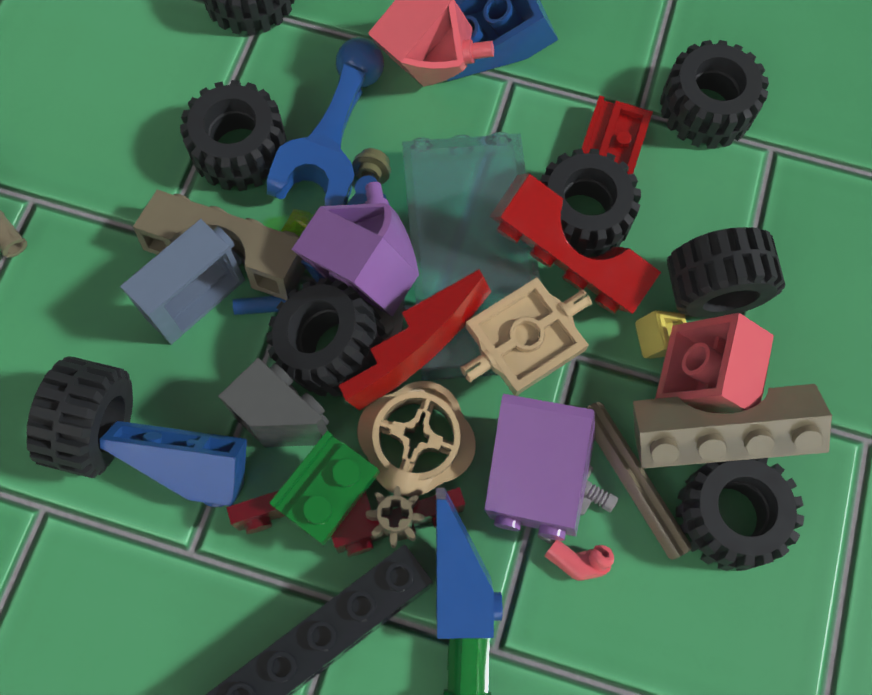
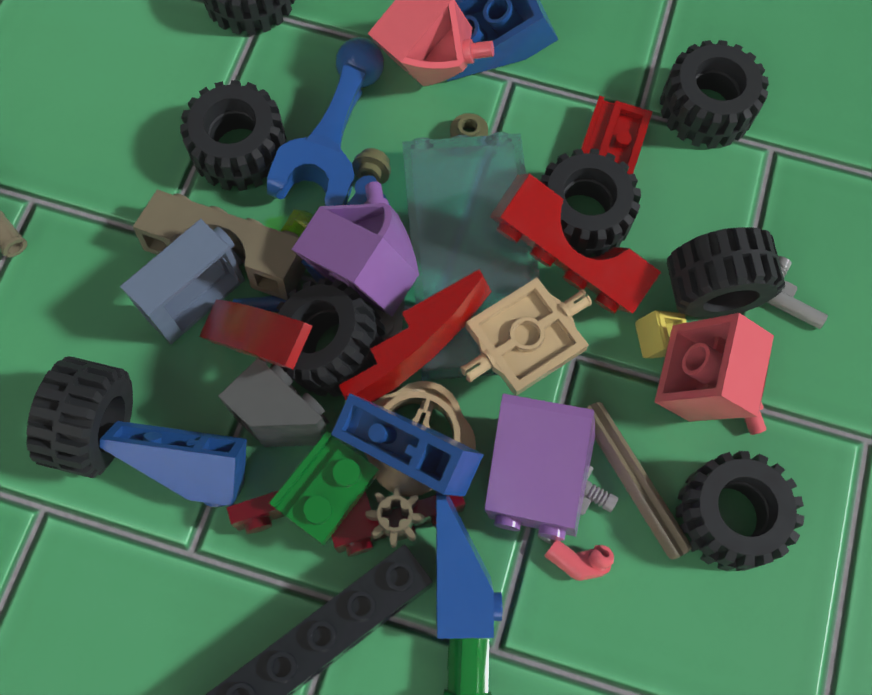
(256, 332): none -> red slope
(408, 446): none -> blue slope
(469, 120): none -> olive plate
(783, 424): dark tan arch -> none
(794, 307): none -> light grey hose

